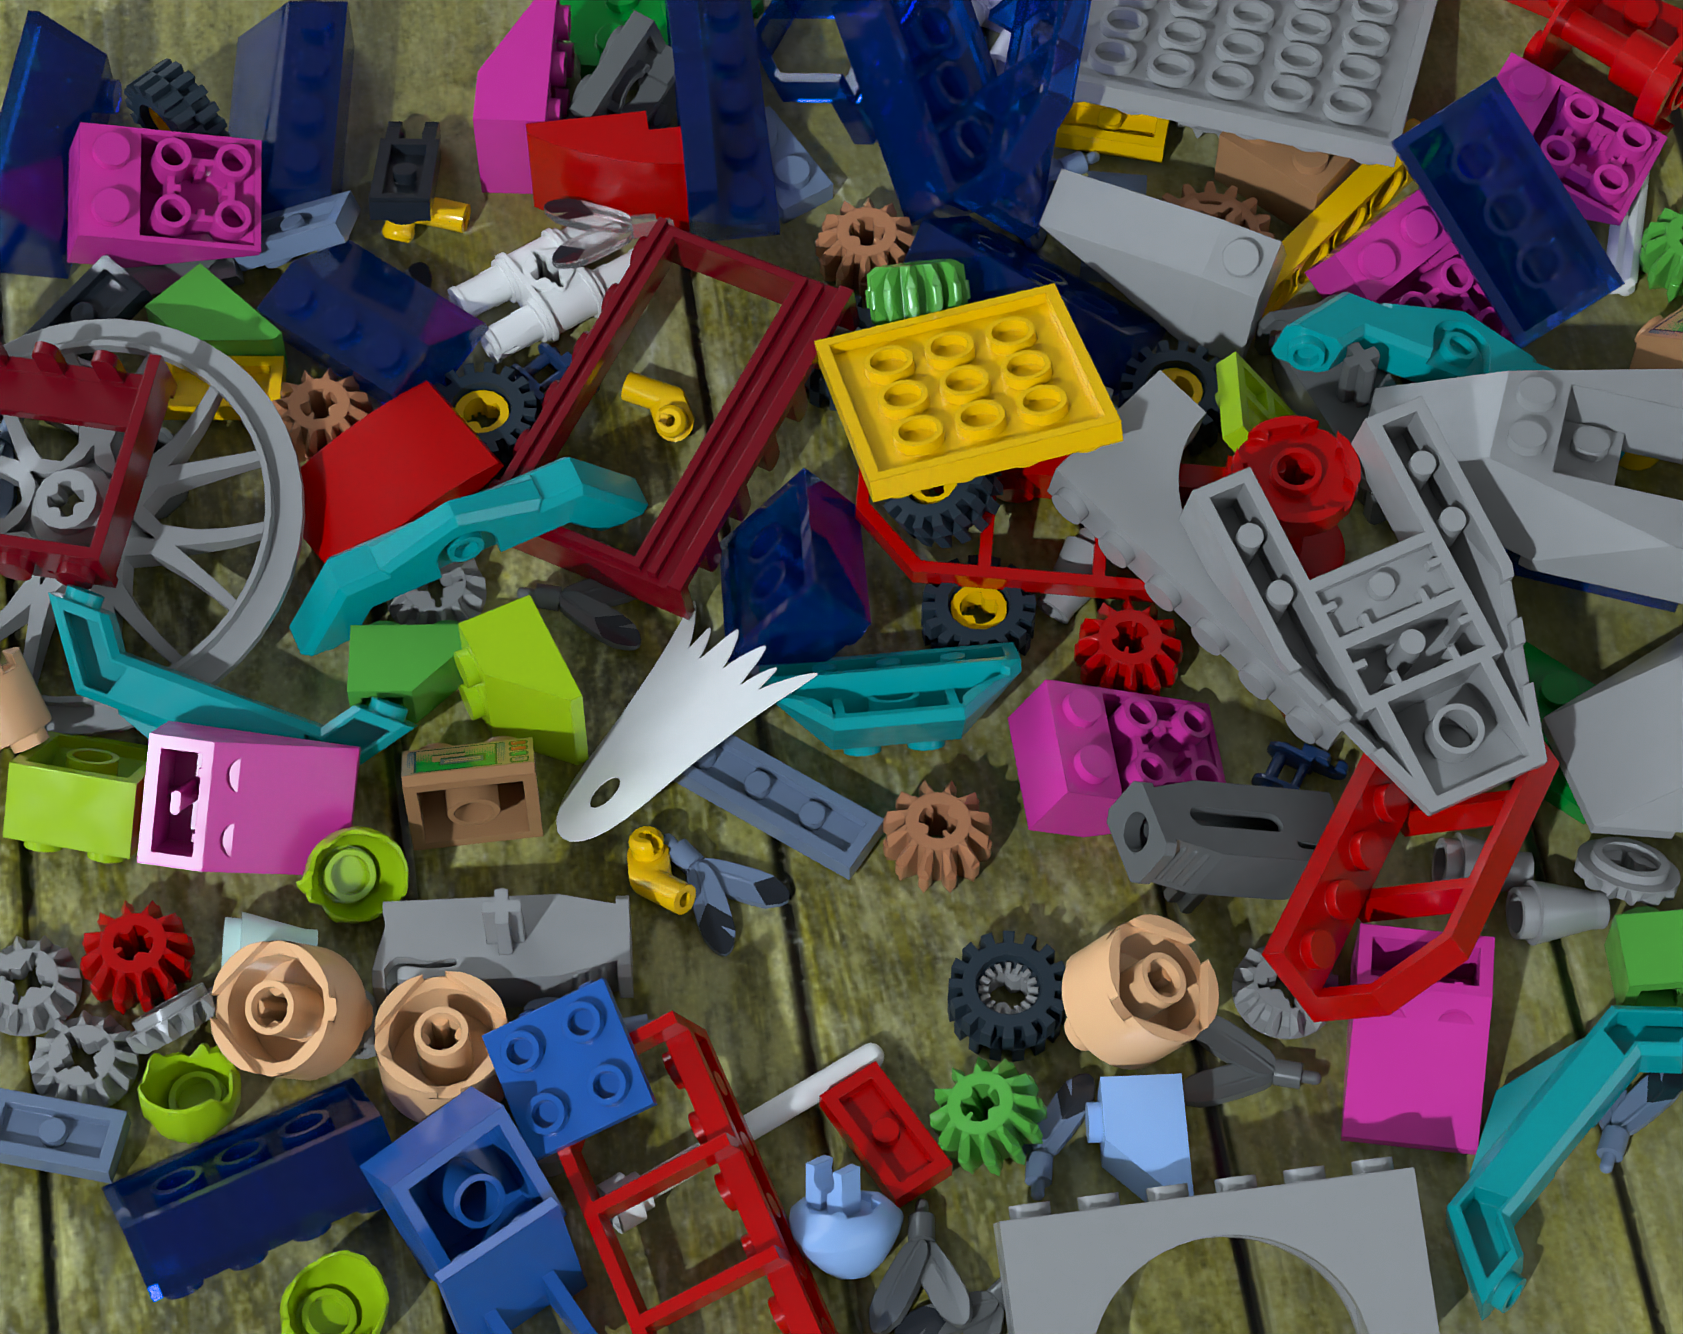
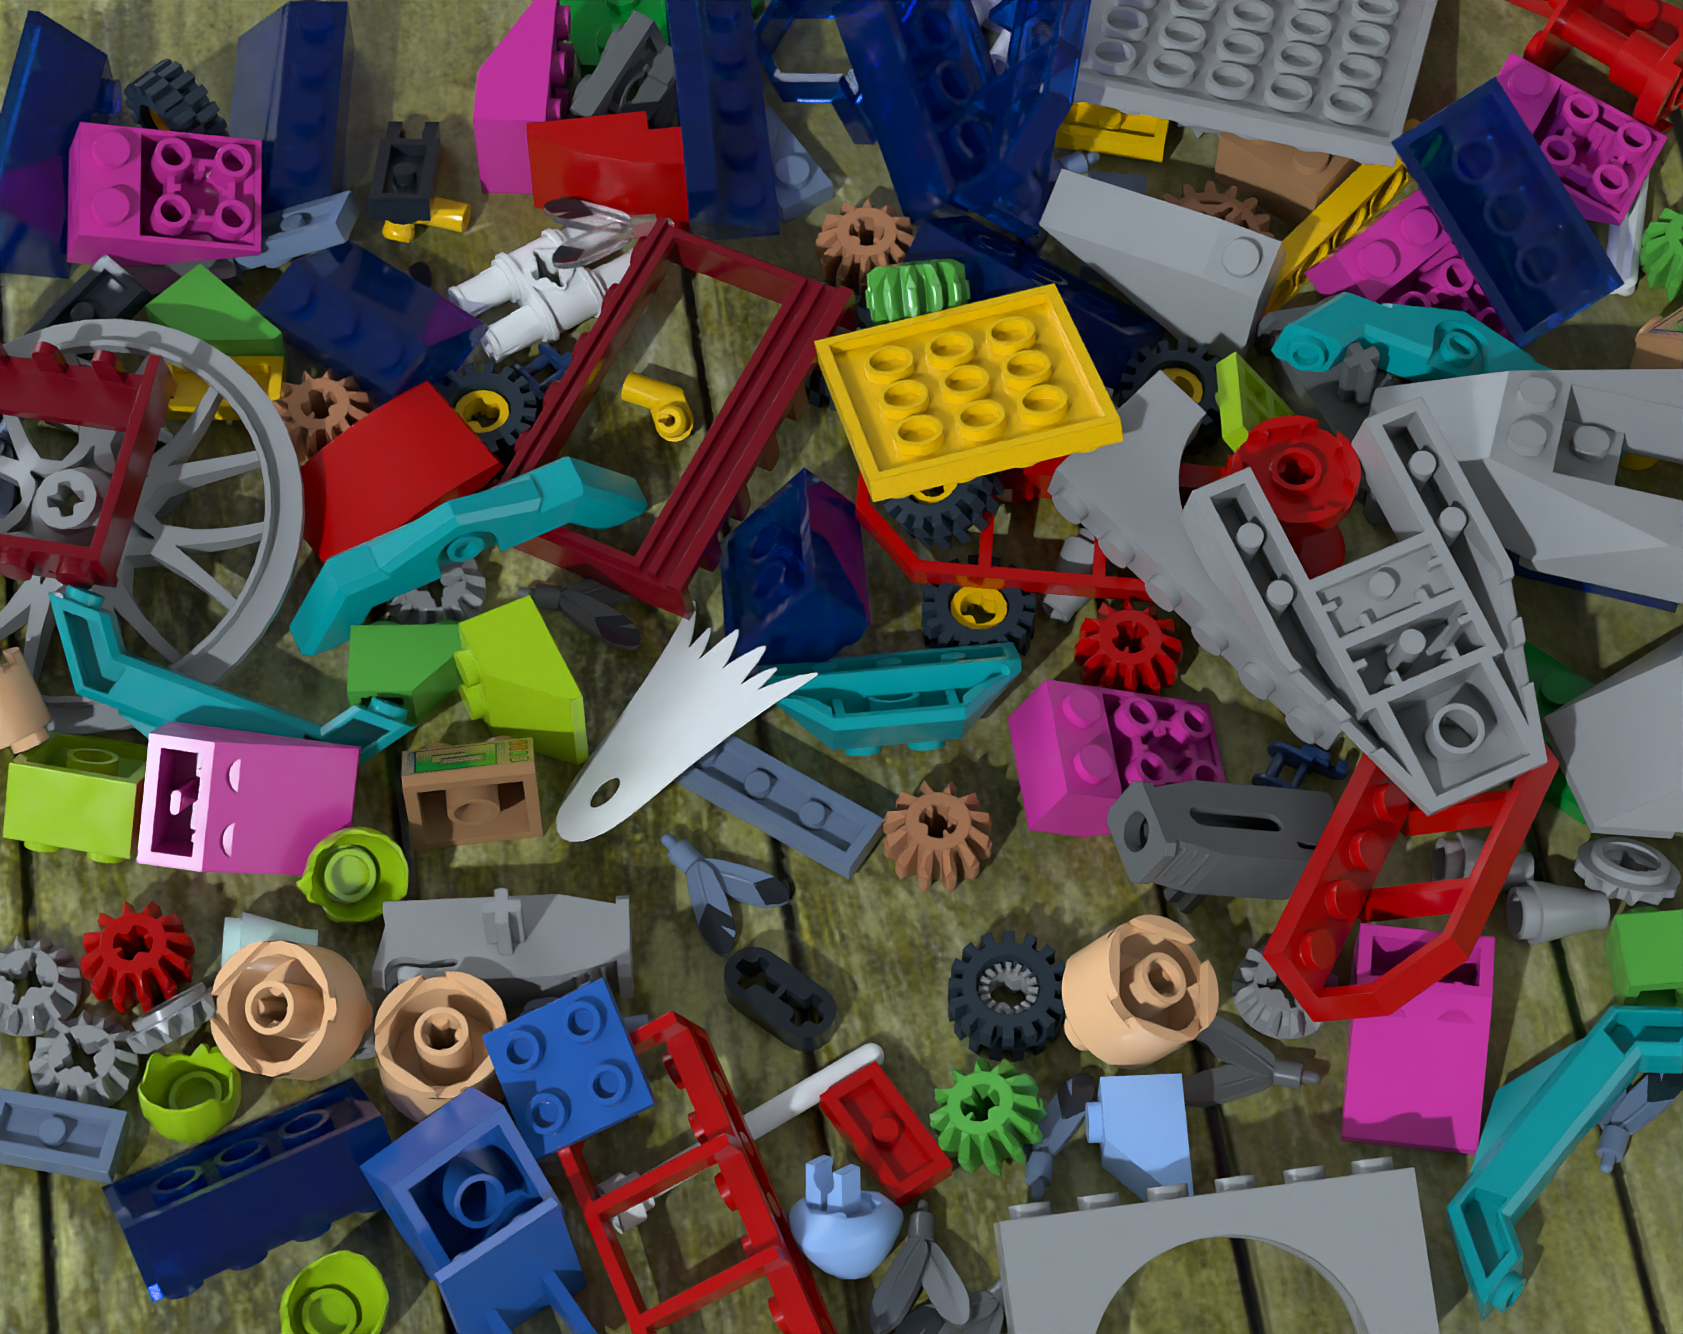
(652, 874): yellow arm -> none
(788, 987): none -> black beam

